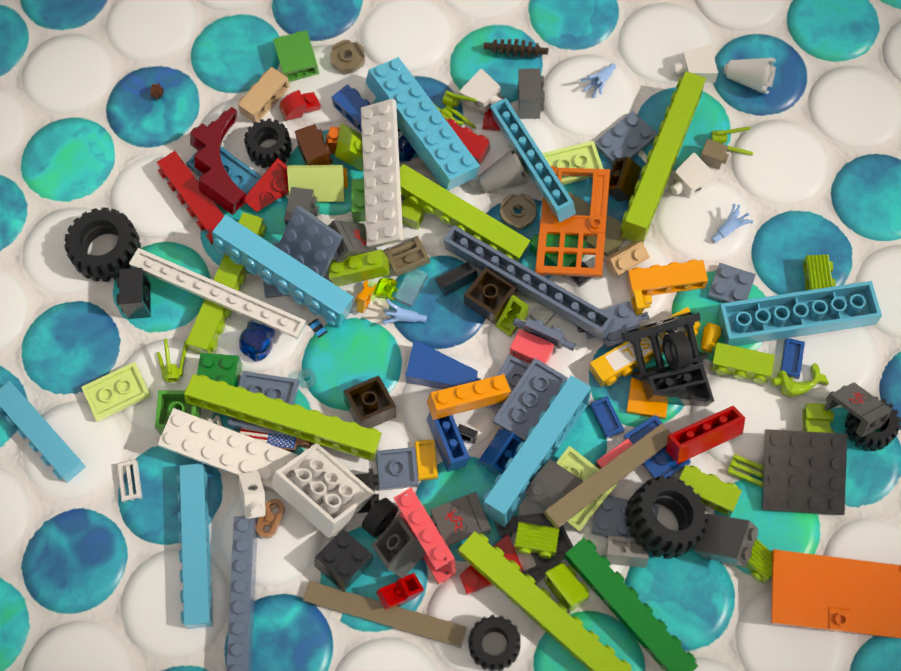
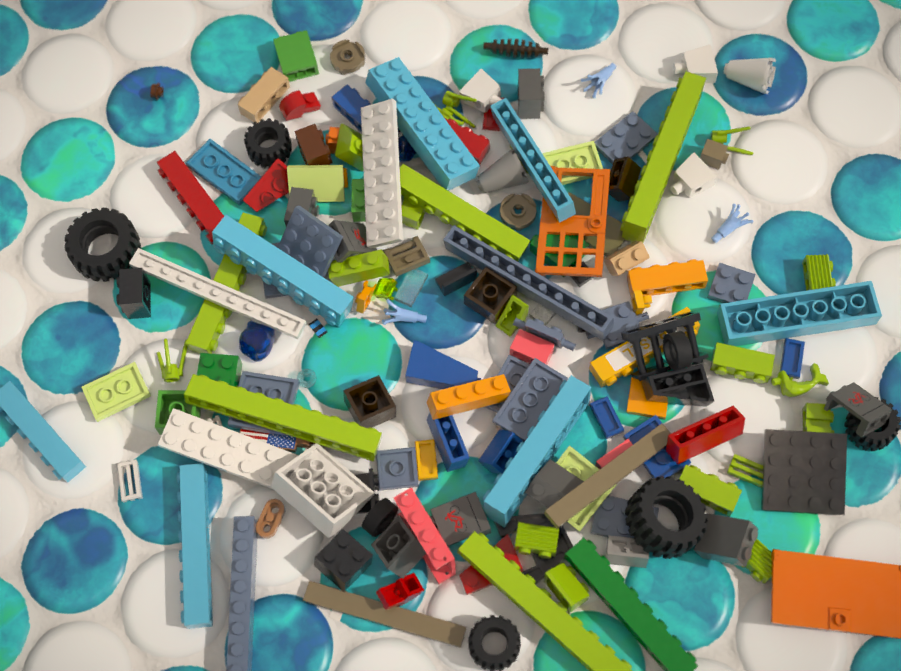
(215, 181): dark red arch -> none
(251, 502): white torso -> none
(468, 434): black tile -> none
(710, 336): yellow cone -> none

